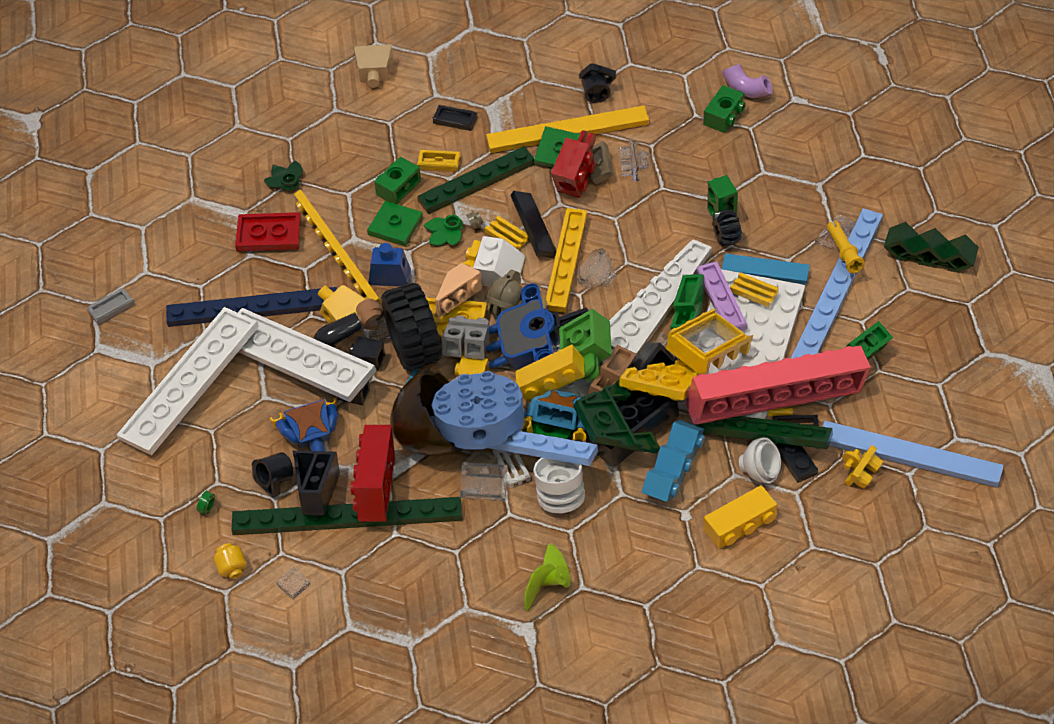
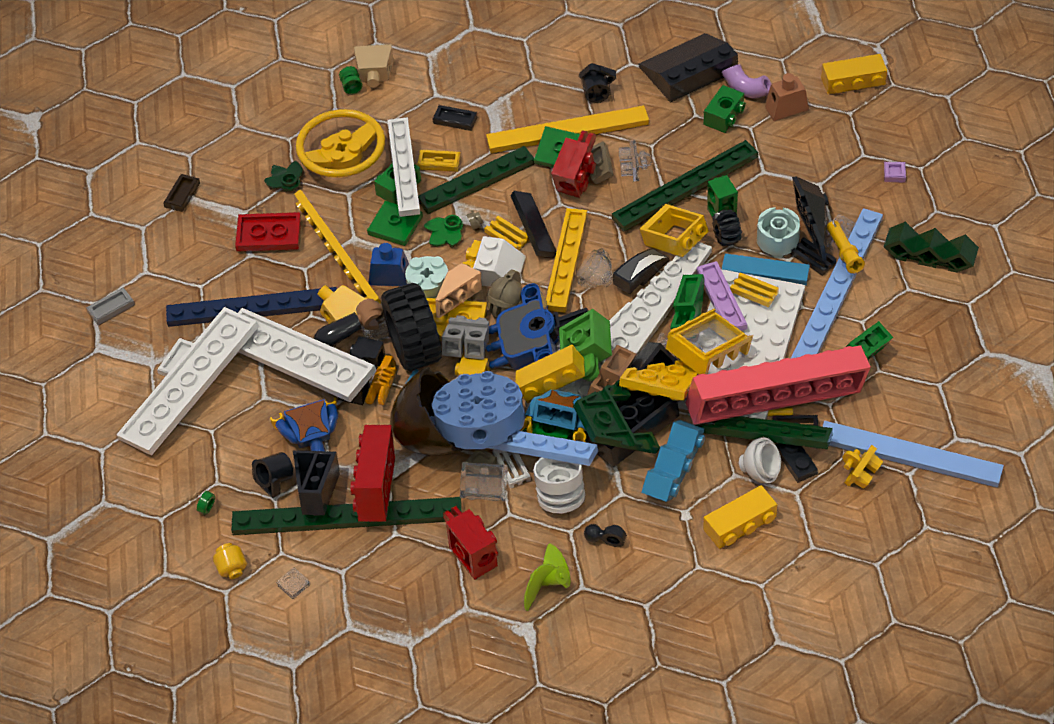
(174, 356): none -> white tile
(181, 193): none -> dark brown tile
(342, 151): none -> yellow piece
(350, 80): none -> green wheel
(382, 381): none -> light orange hinge
(403, 167): none -> white plate
(428, 273): none -> light aqua brick
(471, 541): none -> red brick
(611, 535): none -> black plate
(639, 269): none -> slope
(654, 233): none -> yellow window
(684, 185): none -> dark green plate
(689, 66): none -> black slope
(778, 231): none -> light aqua brick
(786, 98): none -> nougat torso
(809, 248): none -> black tile
(812, 210): none -> black wedge
(854, 74): none -> yellow brick
(894, 172): none -> lavender tile

